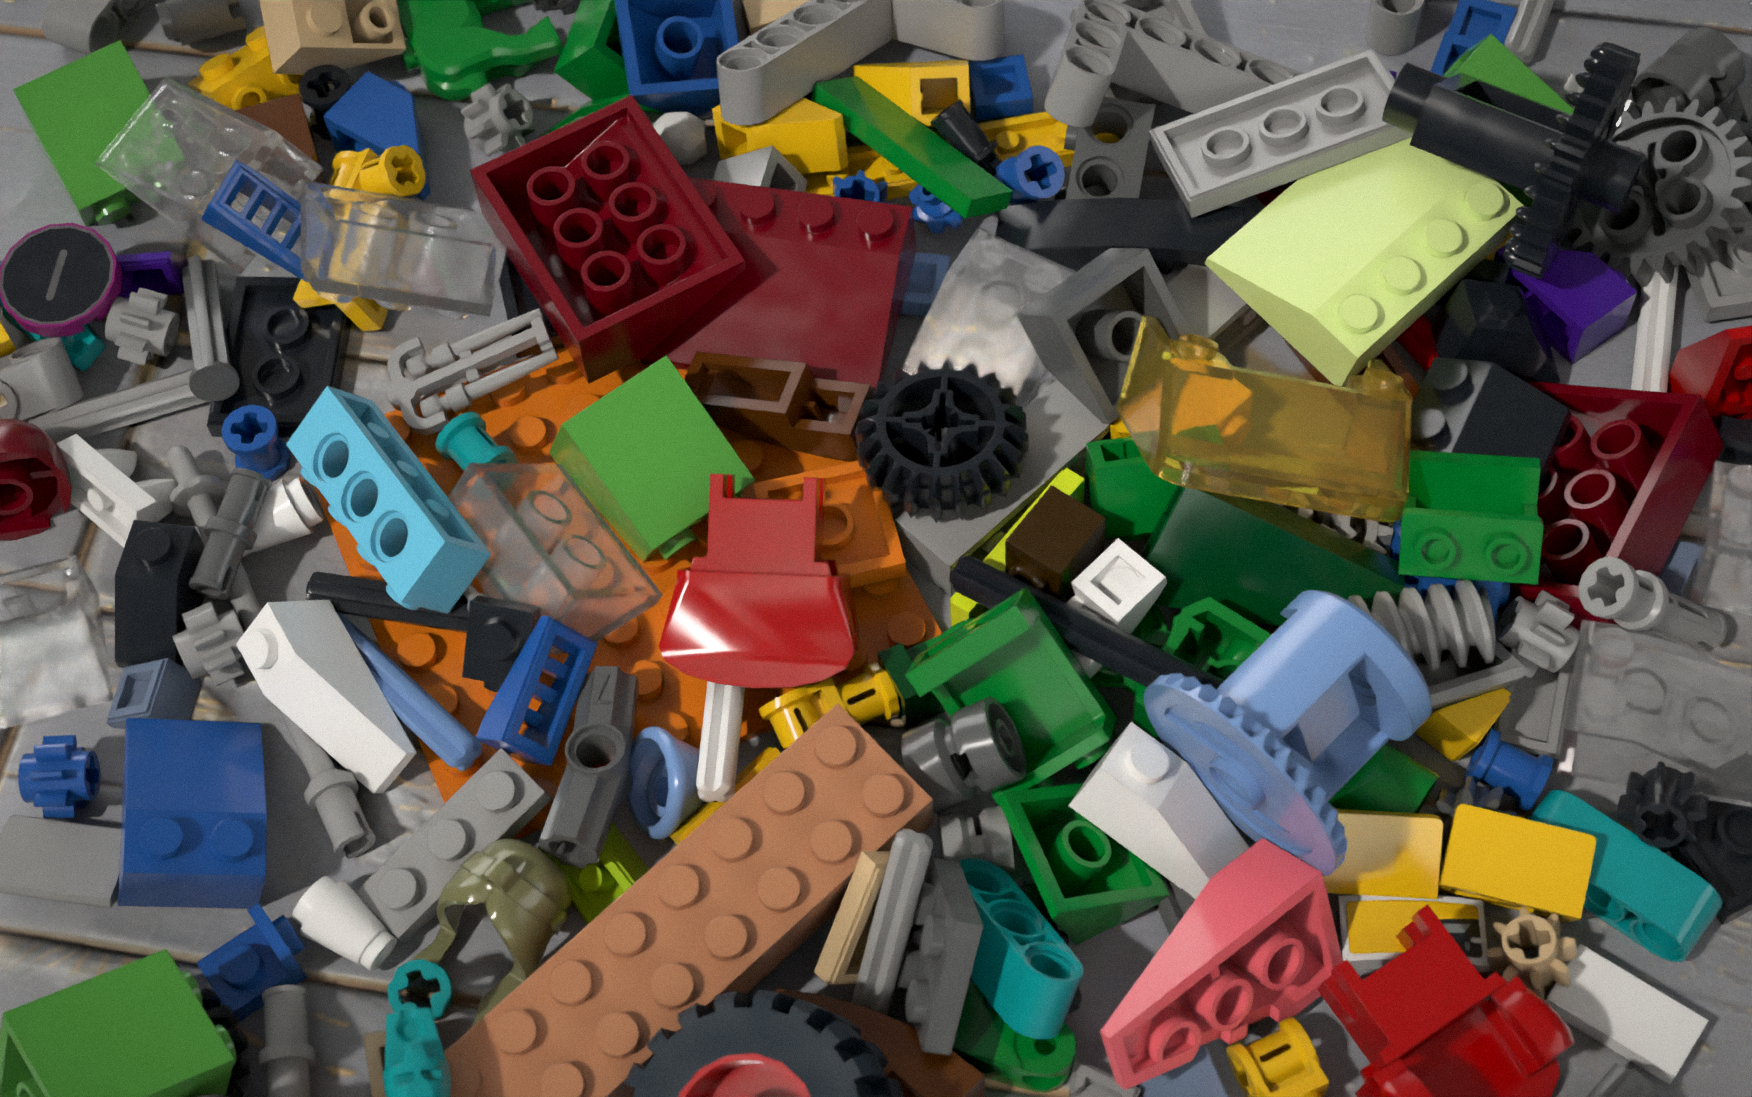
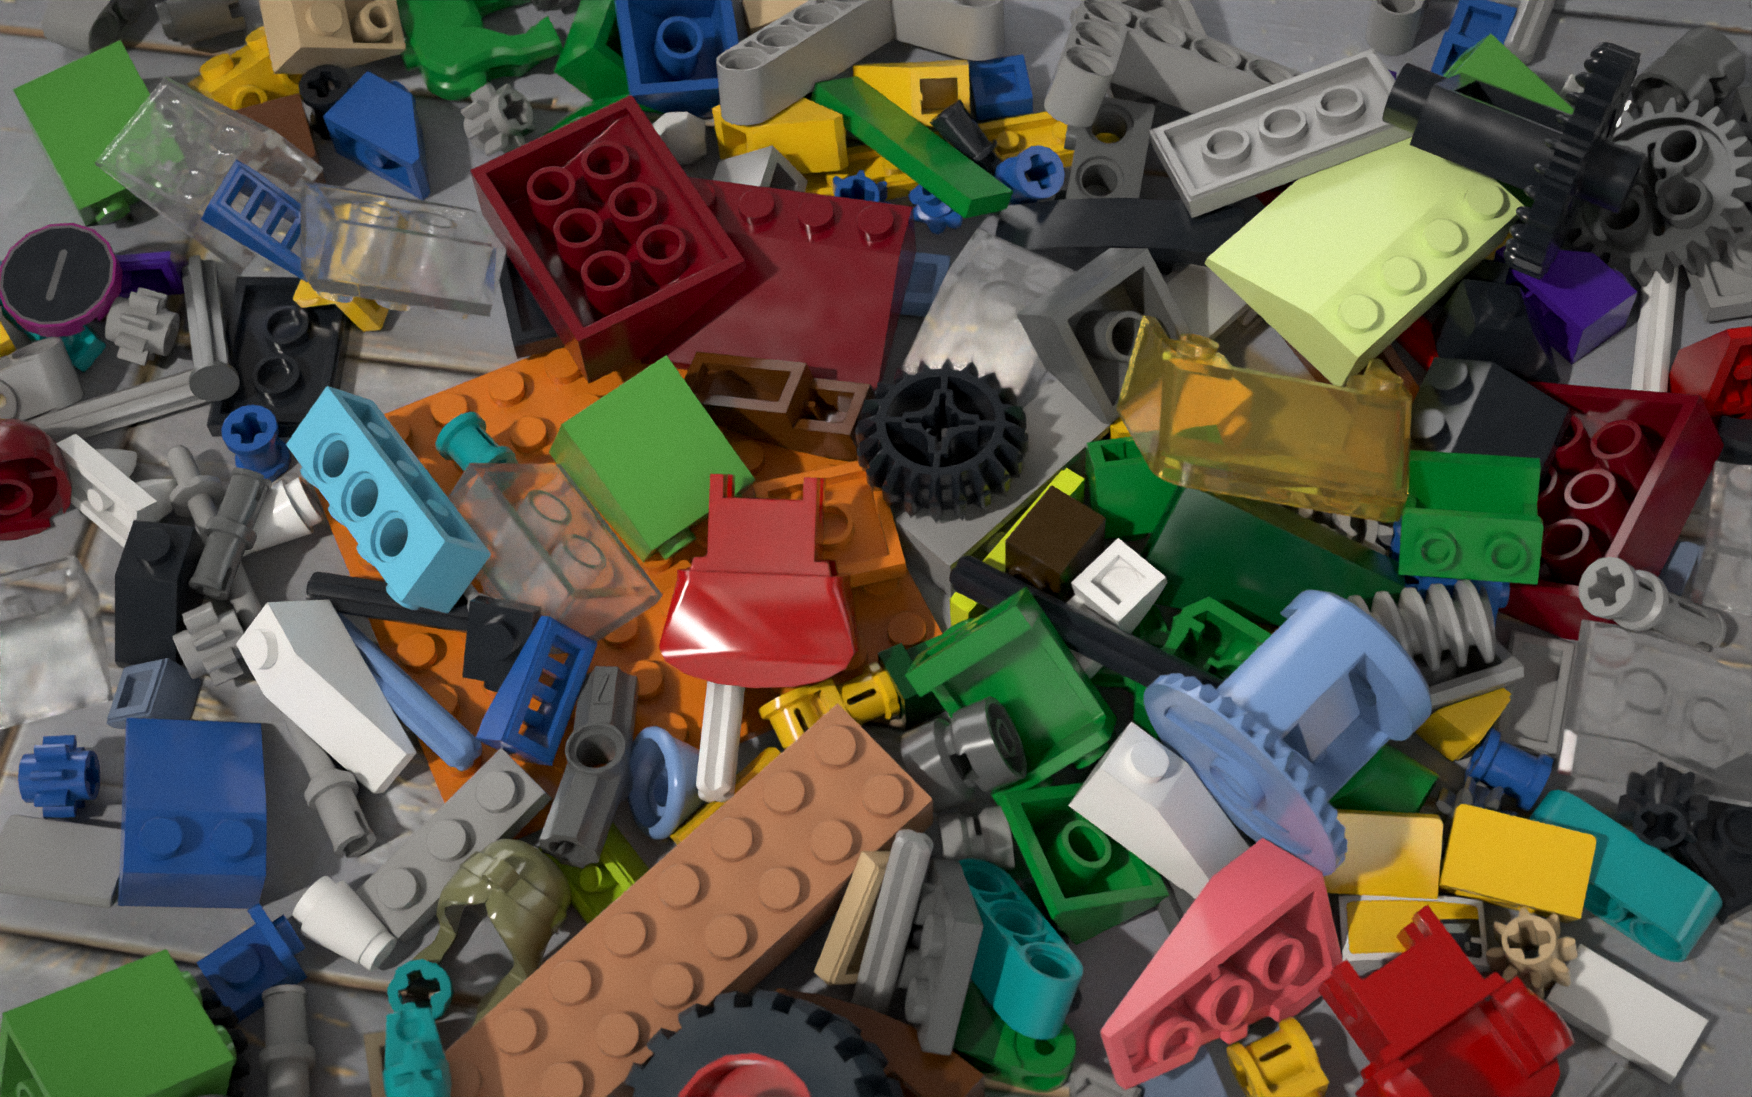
(394, 173): yellow connector -> none
(406, 393): light grey piece -> none
(1538, 632): light grey gear -> none

